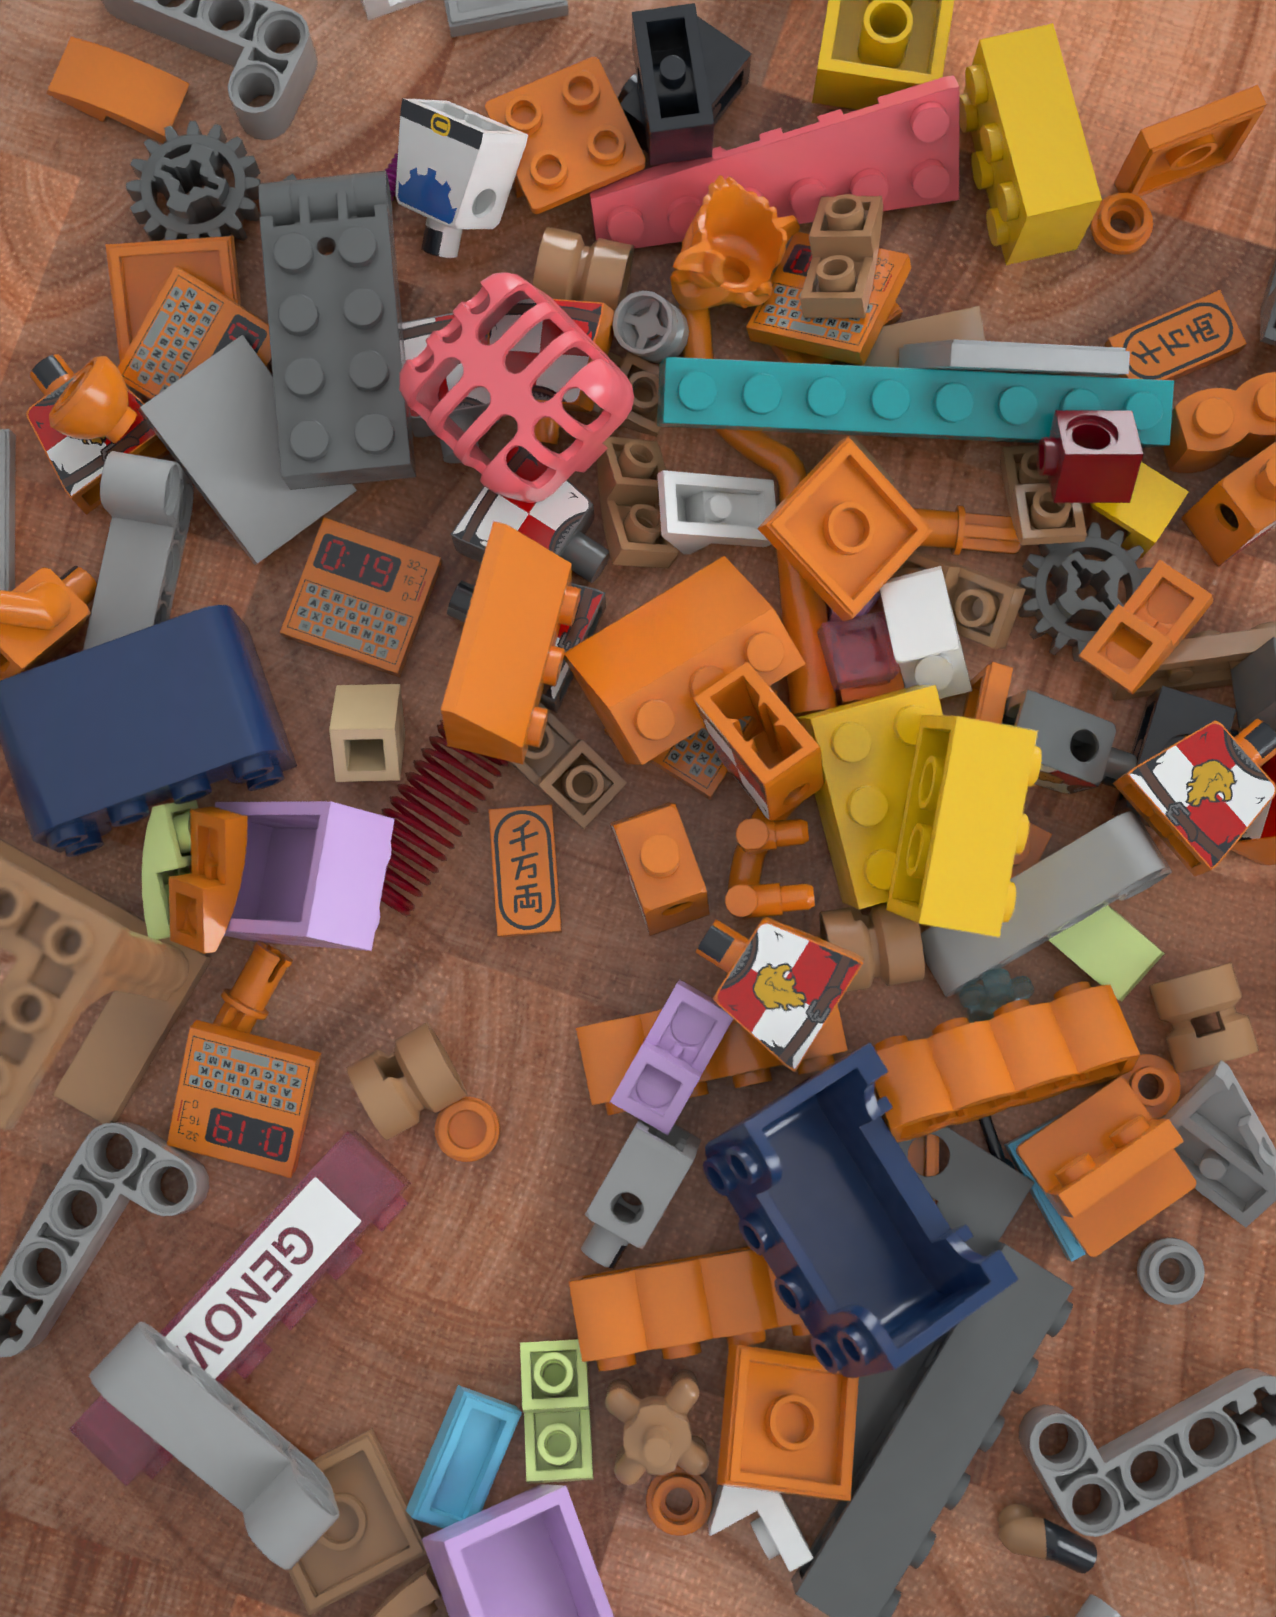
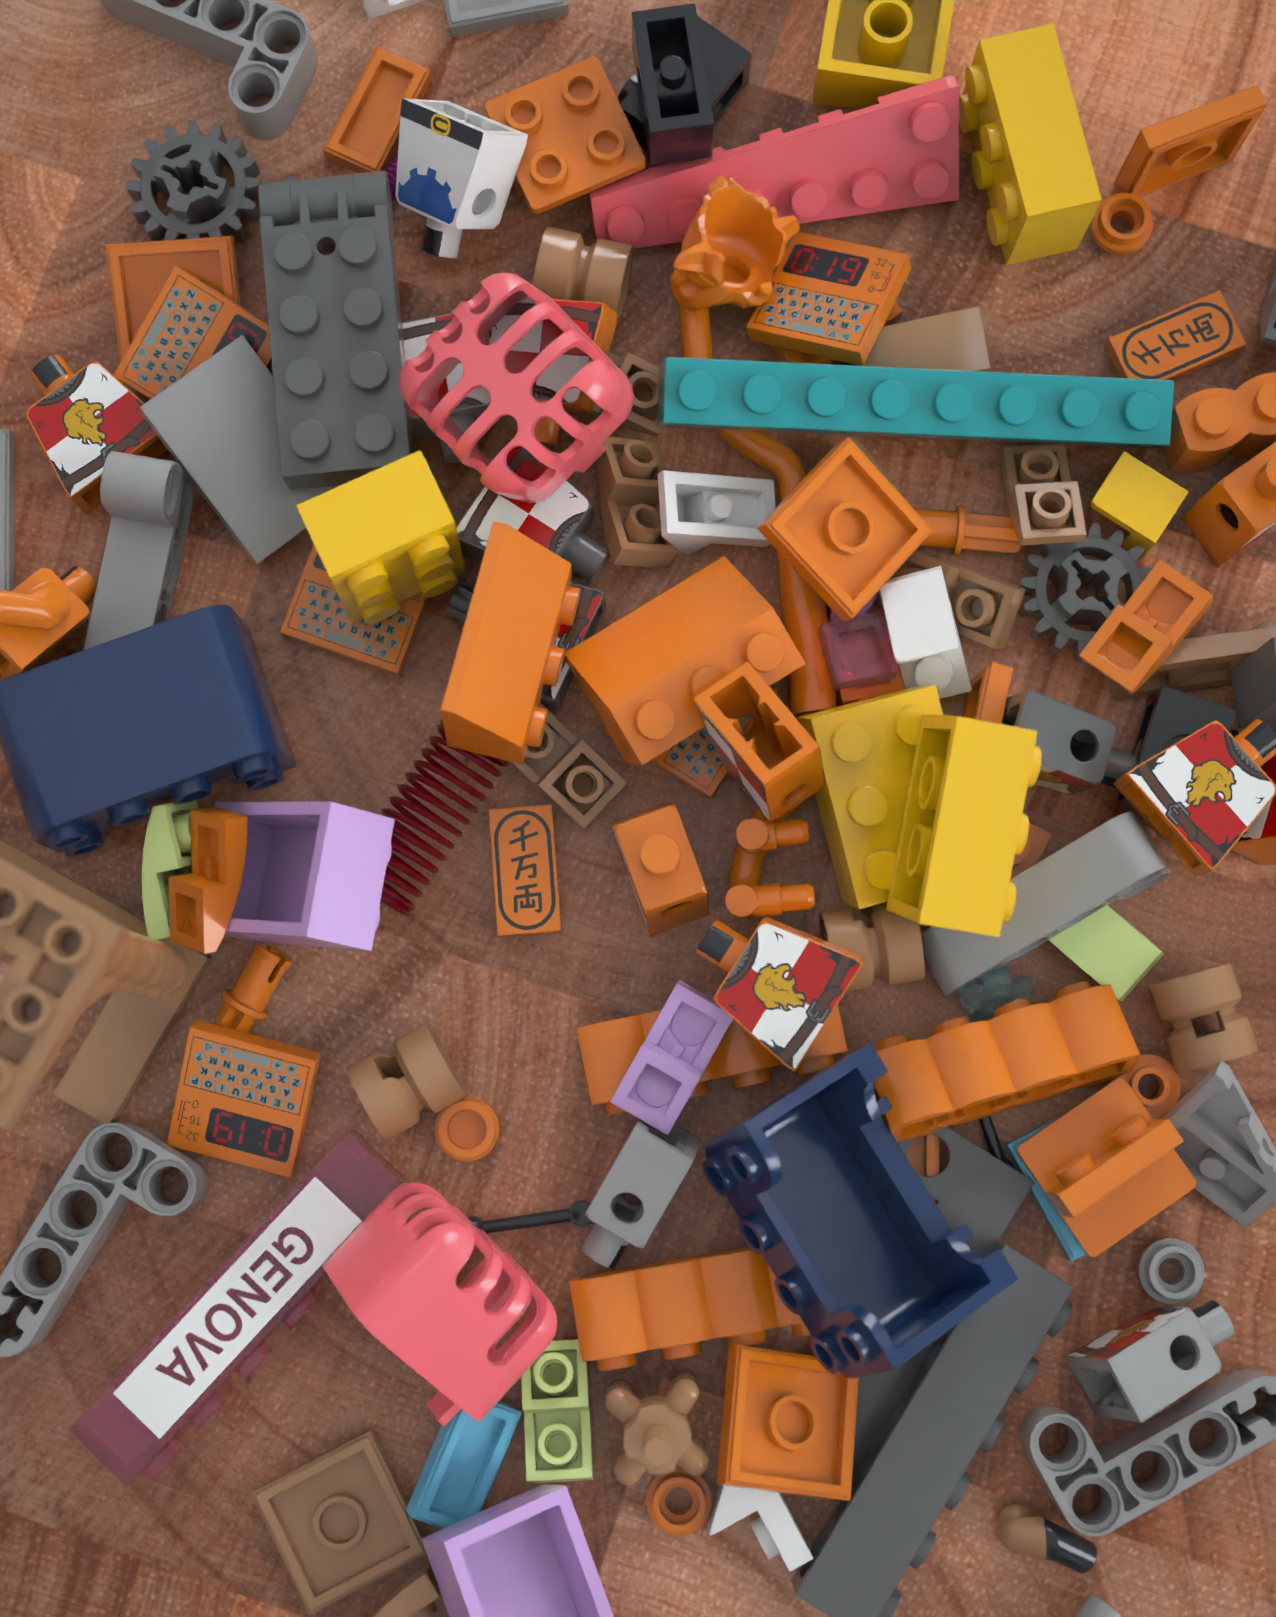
(94, 404): orange brick -> none
(117, 87): orange slope -> none
(221, 1440): light grey beam -> none
(367, 733): tan brick -> none
(370, 121): none -> orange tile
(385, 538): none -> yellow brick
(406, 1295): none -> coral piece
(575, 1213): none -> black hinge
(639, 320): light grey wheel -> none
(843, 257): medium nougat slope -> none
(1015, 358): light grey tile -> none
(1091, 456): dark red brick -> none
(1150, 1360): none -> light grey torso

